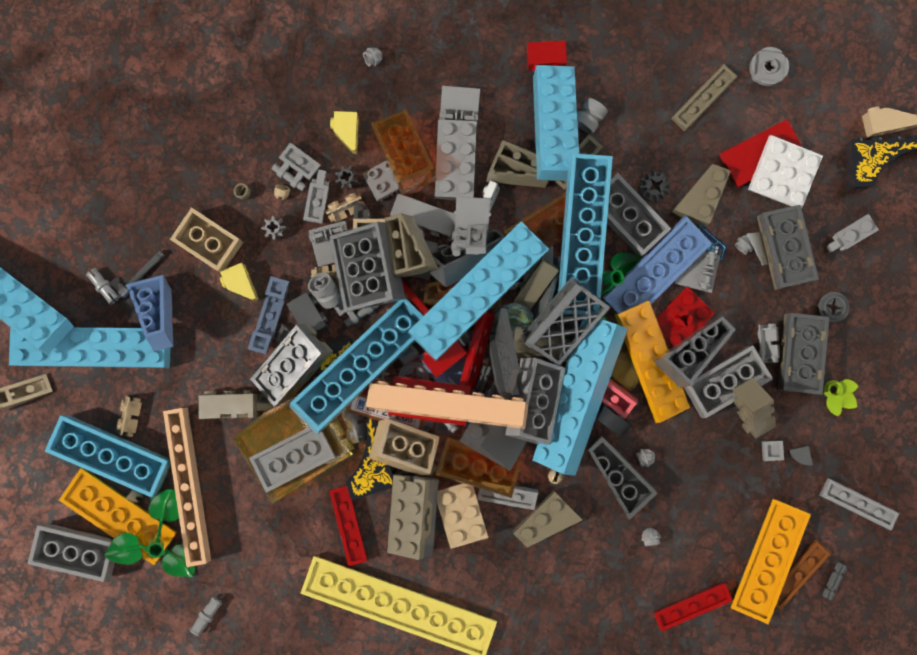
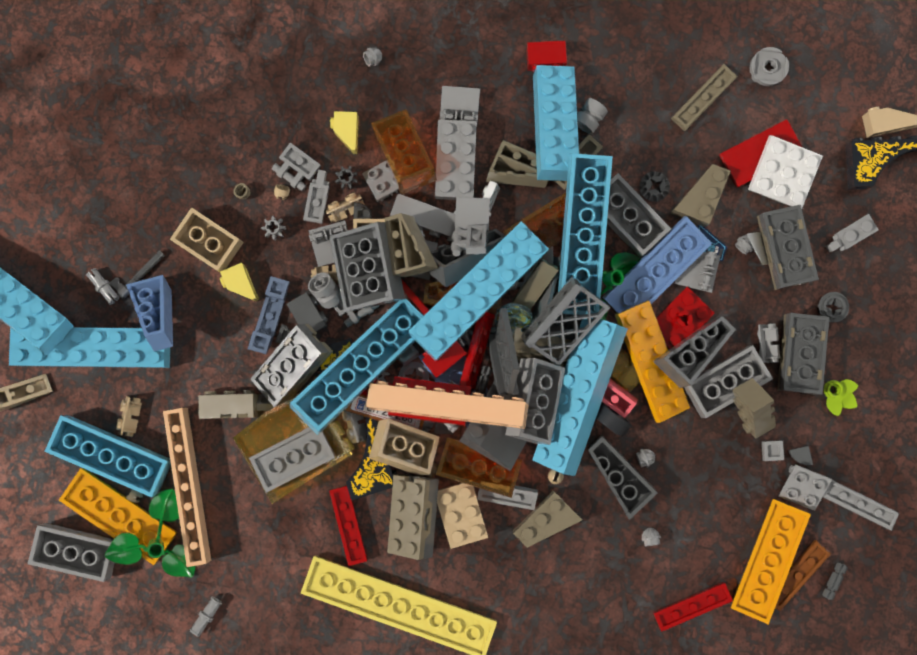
(804, 487): none -> light grey hinge

